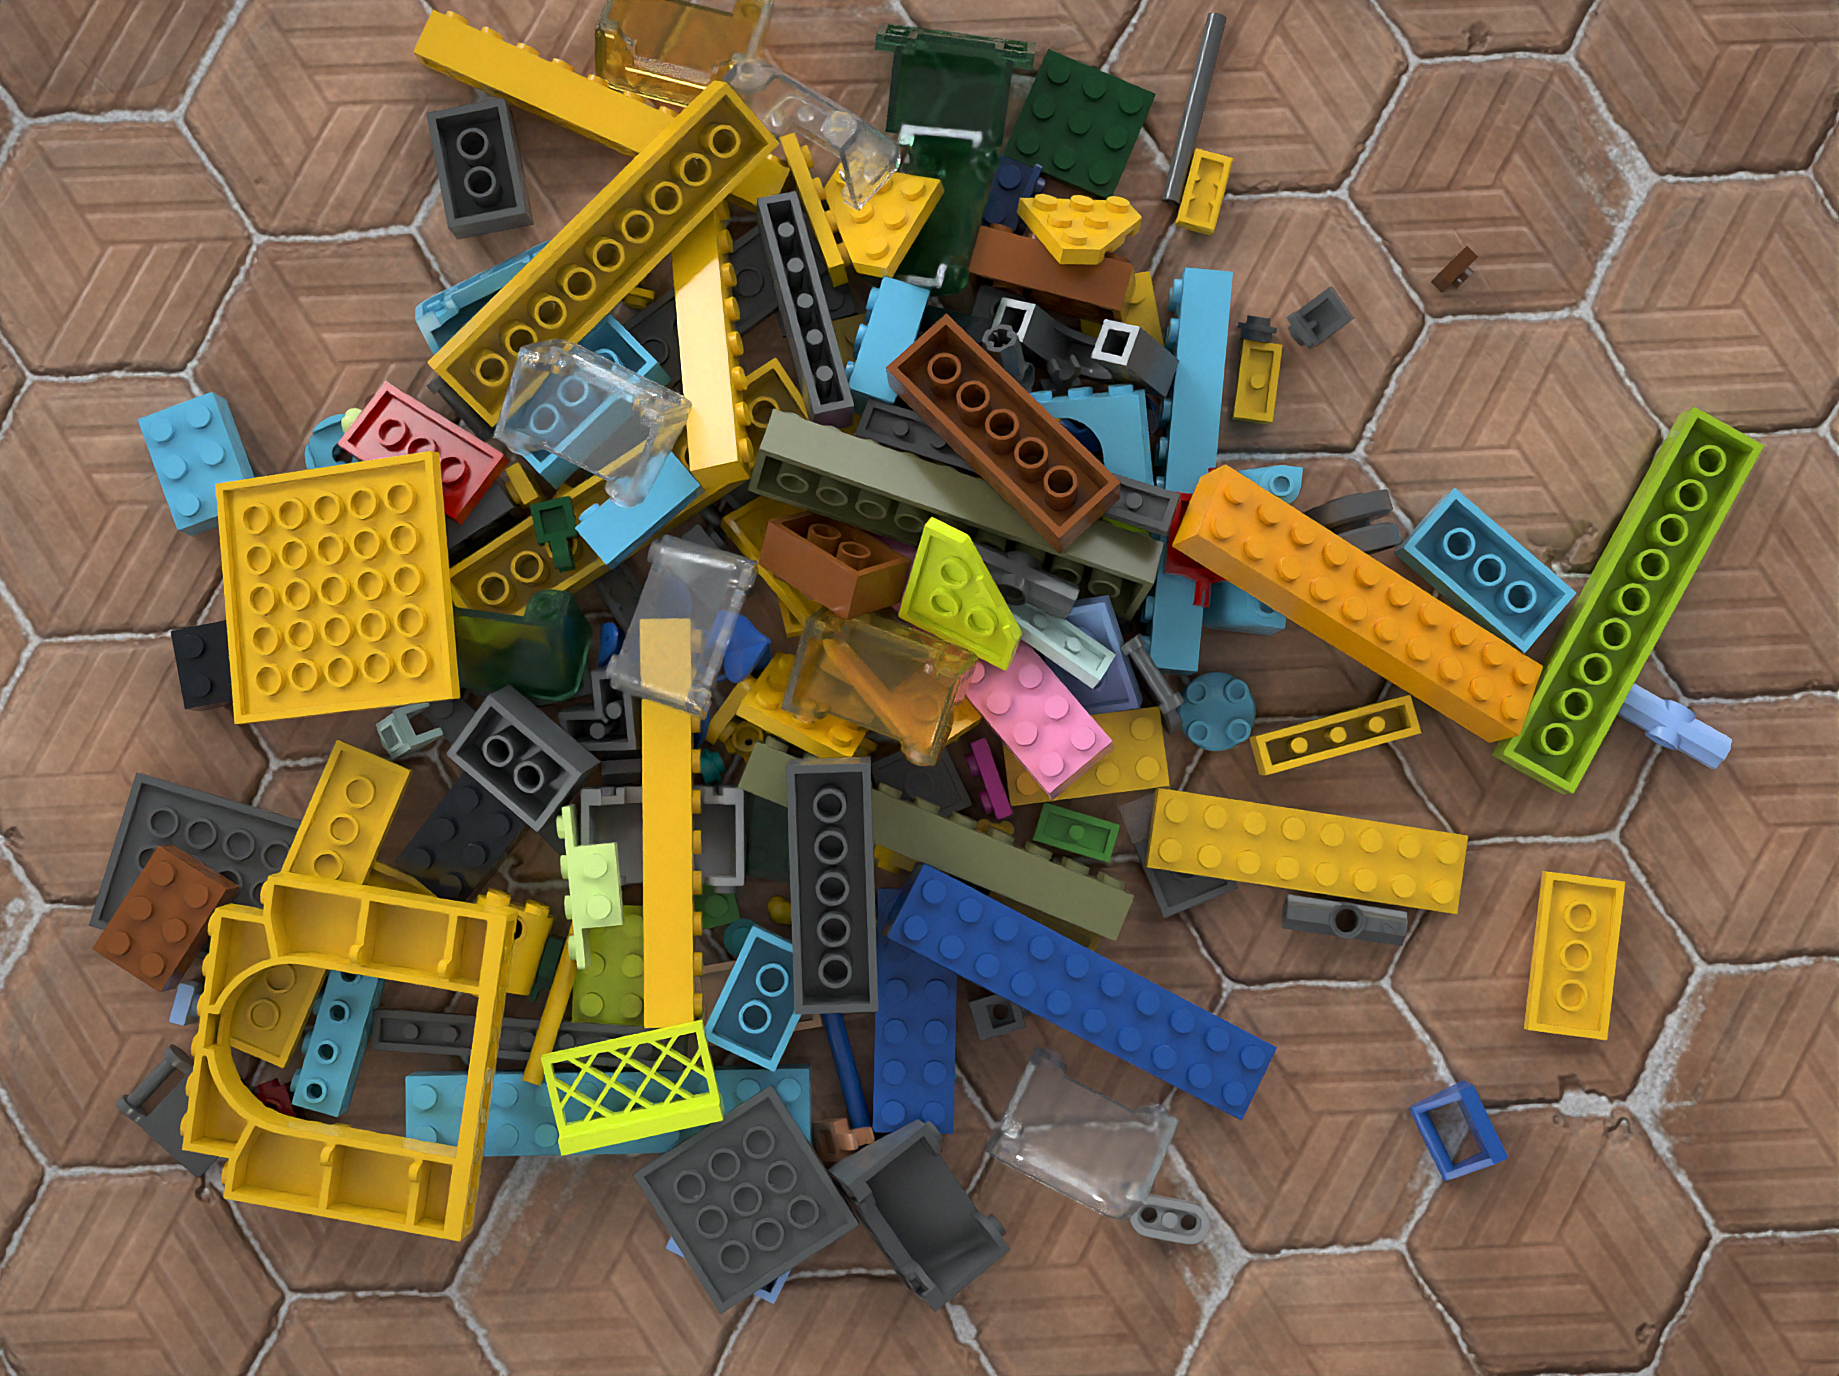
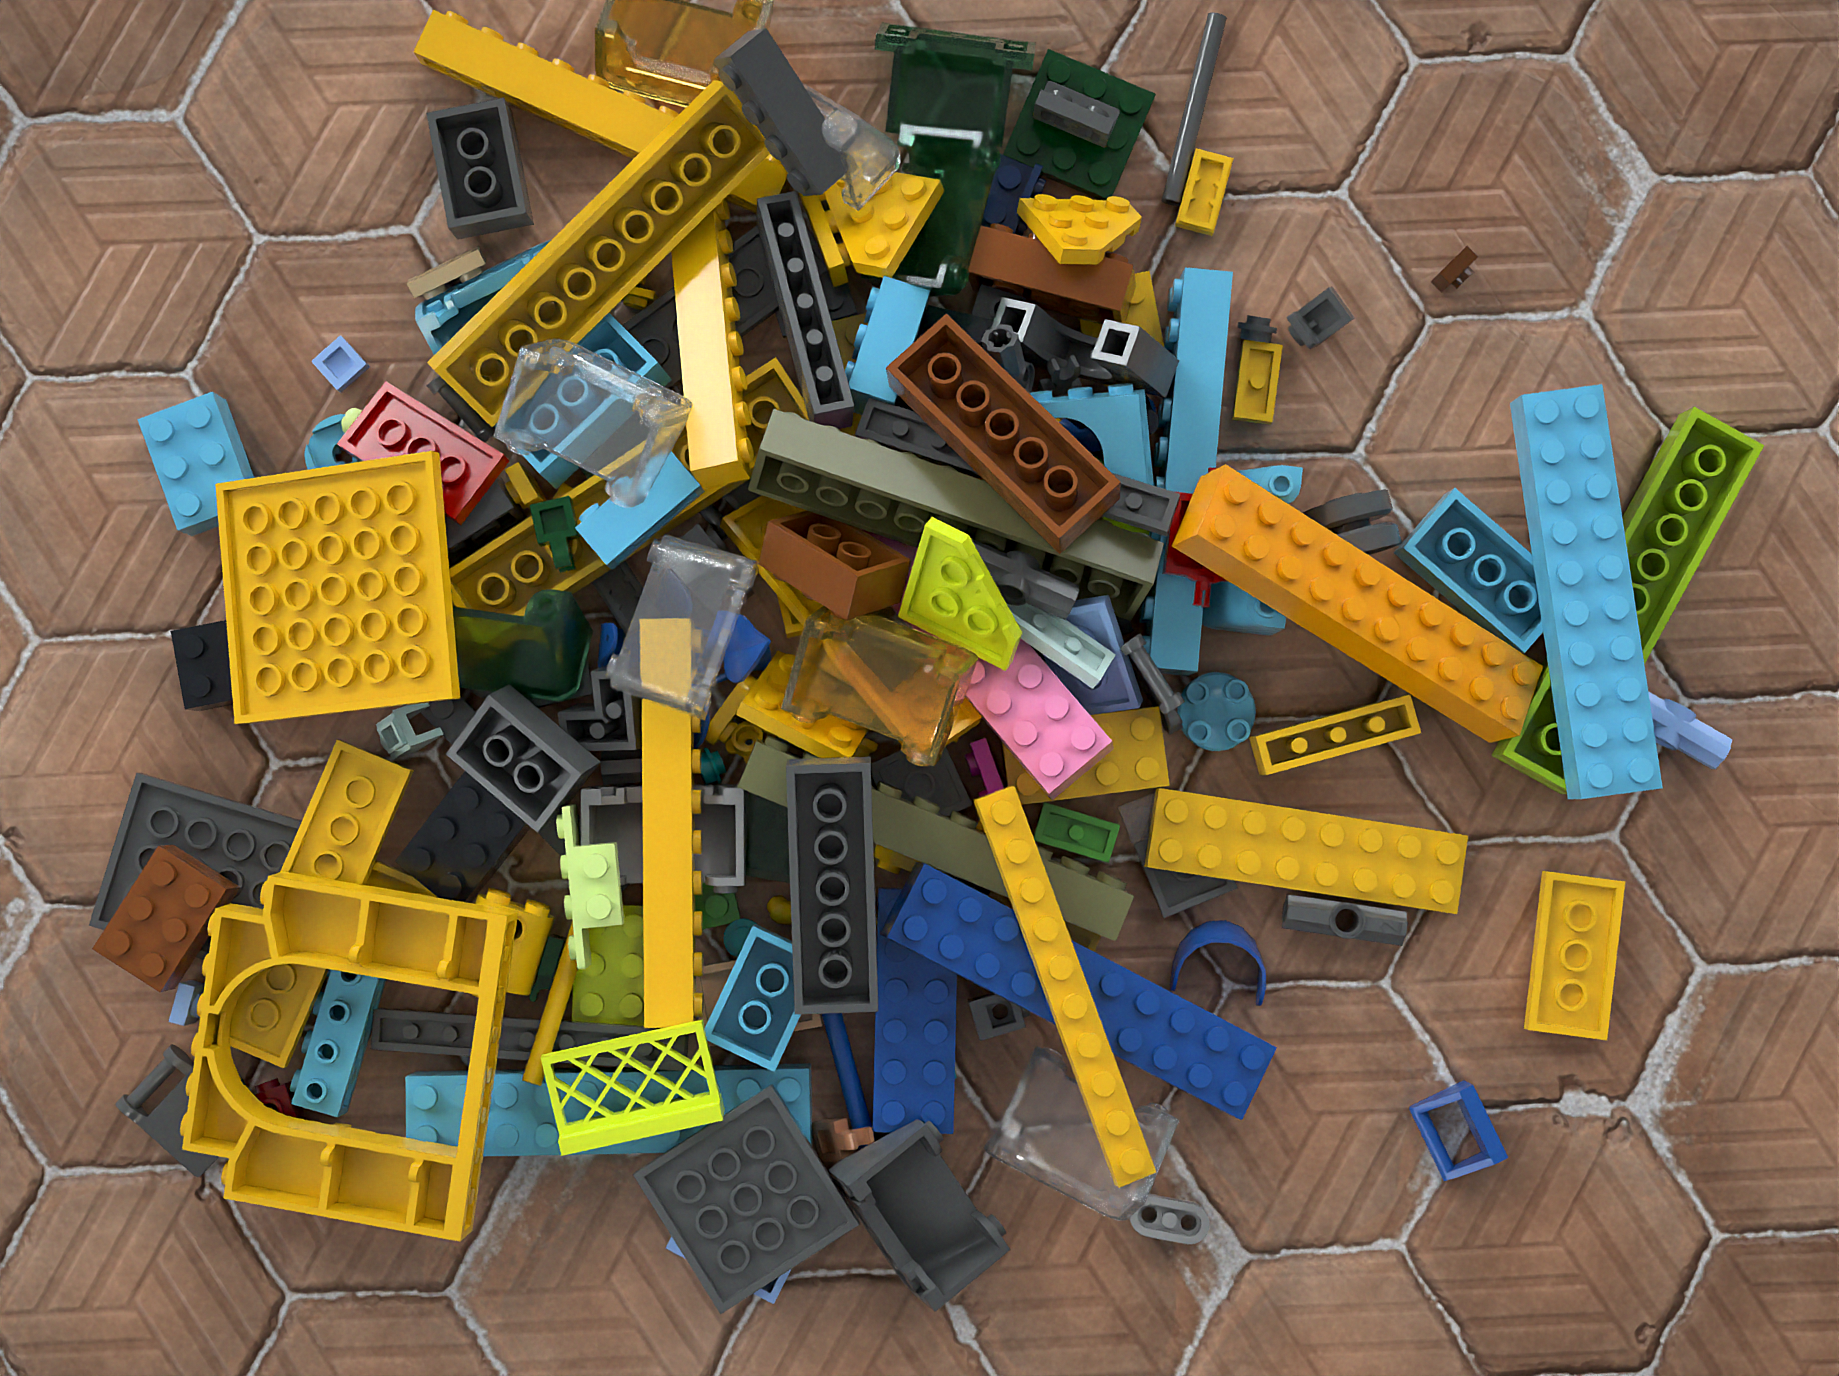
(340, 364): none -> light blue plate
(433, 281): none -> tan plate
(781, 110): none -> dark grey brick
(1064, 986): none -> yellow plate
(1075, 113): none -> dark grey bracket
(1219, 932): none -> blue piece
(1585, 592): none -> medium azure brick

